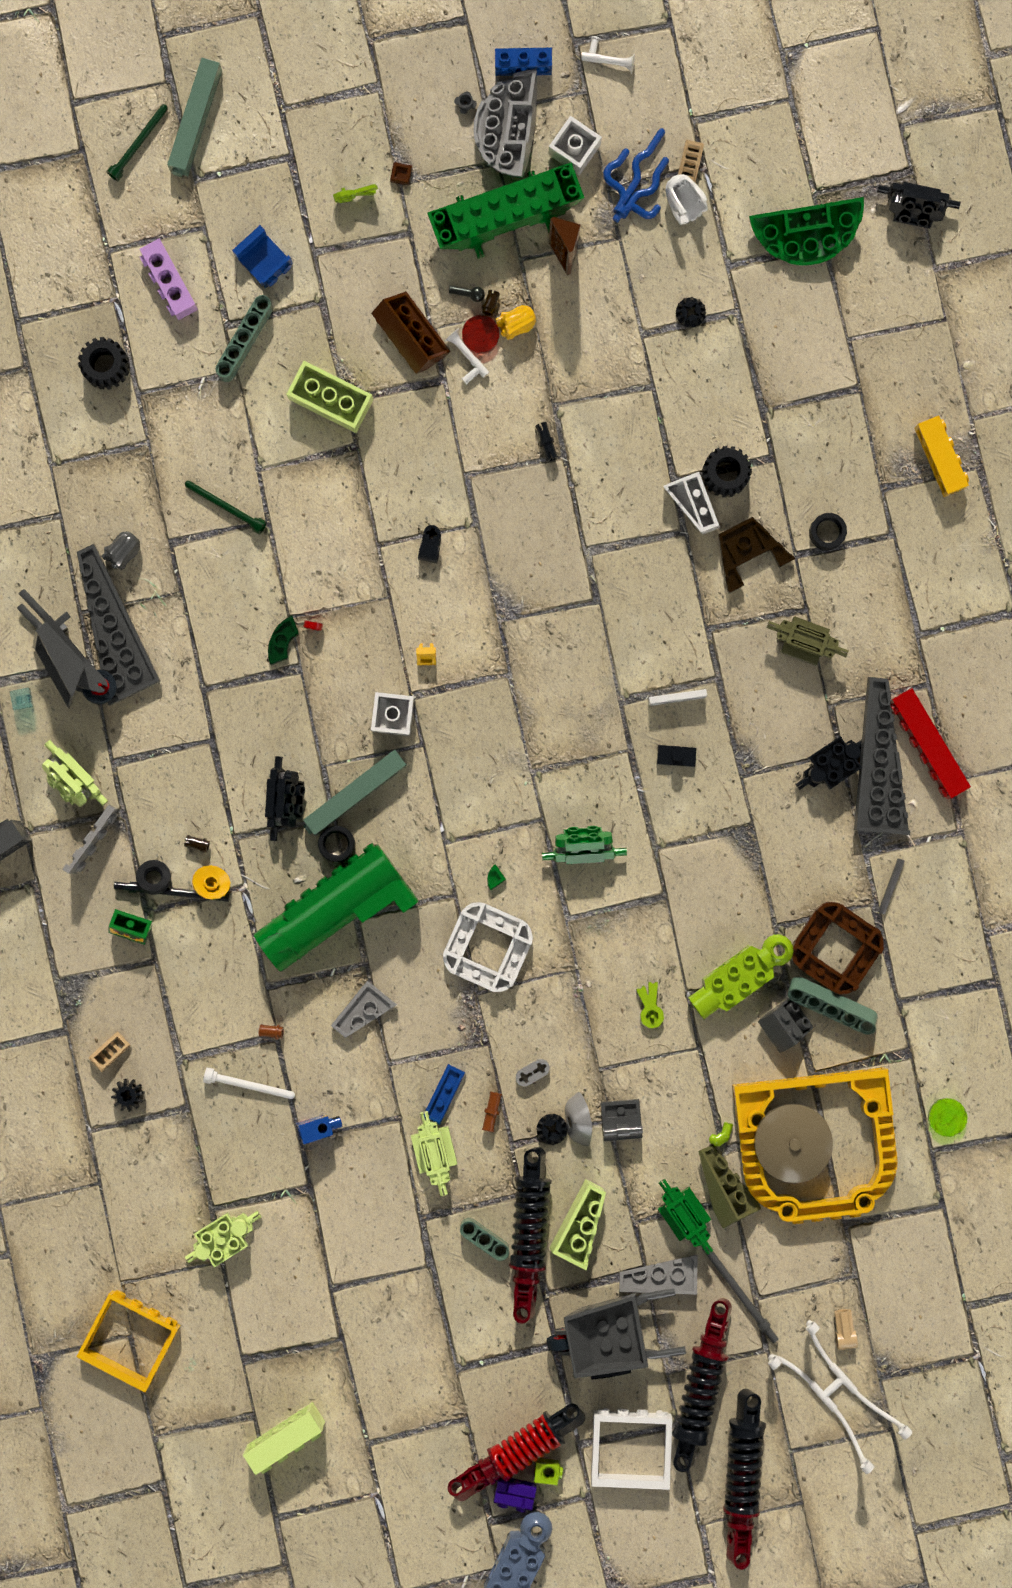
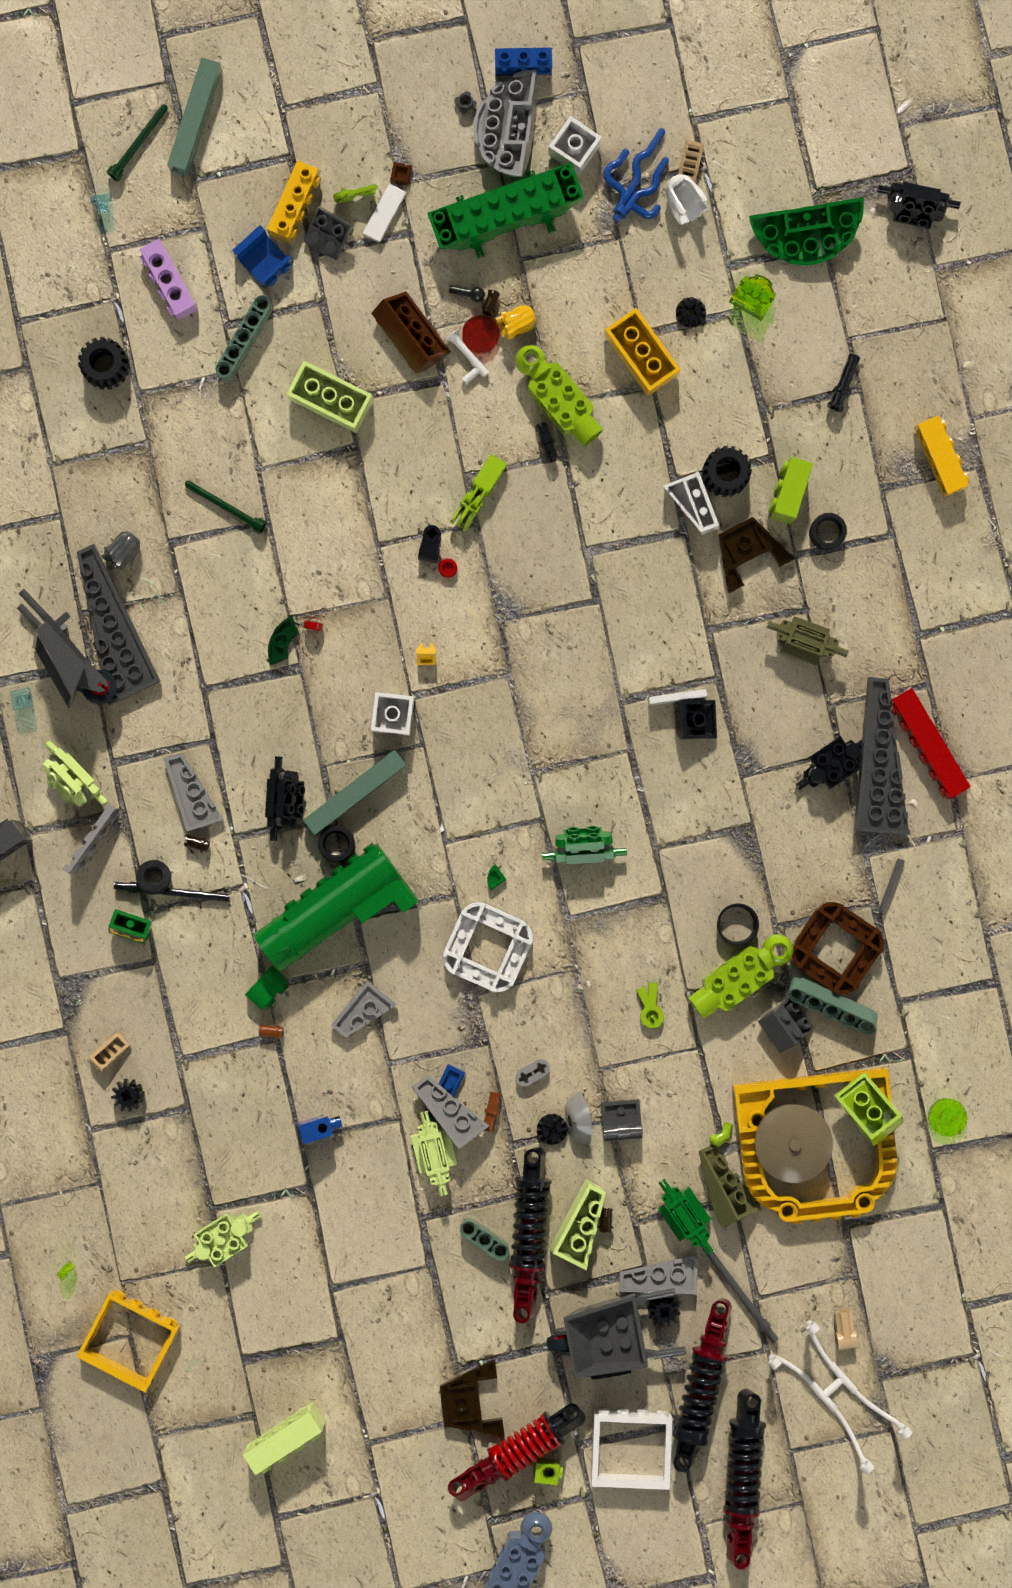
(65, 1270): none -> clear neon green tile
(102, 201): none -> clear light blue tile
(193, 801): none -> light grey wing
(211, 875): yellow dish -> none
(213, 1076): white piece -> none
(267, 988): none -> green brick
(293, 202): none -> yellow brick
(328, 233): none -> dark grey plate
(384, 213): none -> white tile
(447, 568): none -> red tile
(453, 1117): none -> light grey wing
(462, 1401): none -> dark brown wing
(484, 484): none -> lime arm
(515, 1494): dark purple brick -> none
(558, 396): none -> lime brick
(564, 241): reddish brown slope -> none
(598, 58): white piece -> none
(606, 1220): none -> dark brown pin
(642, 352): none -> yellow brick
(664, 1318): none -> black gear
(676, 756): black tile -> none
(696, 719): none -> black slope
(754, 296): none -> clear neon green slope
(755, 928): none -> black tyre
(790, 490): none -> lime brick
(841, 391): none -> black pin
(869, 1109): none -> lime slope

